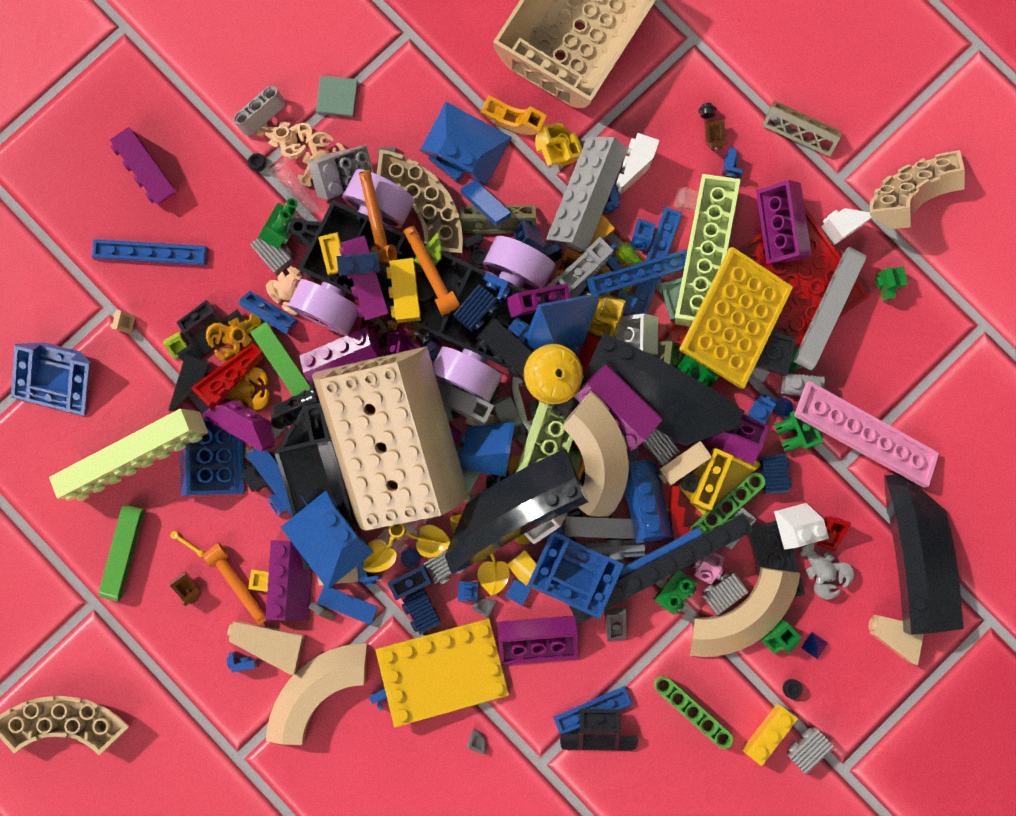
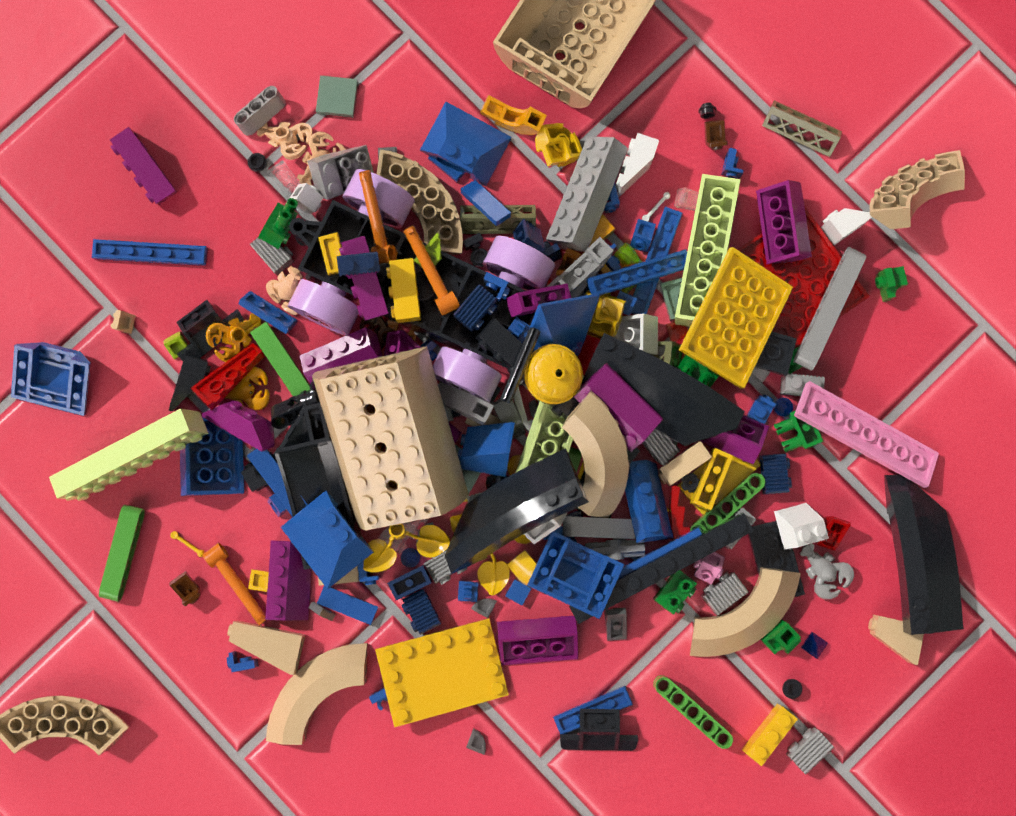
(308, 198): none -> white brick
(520, 365): none -> black axle
(666, 195): none -> white hinge

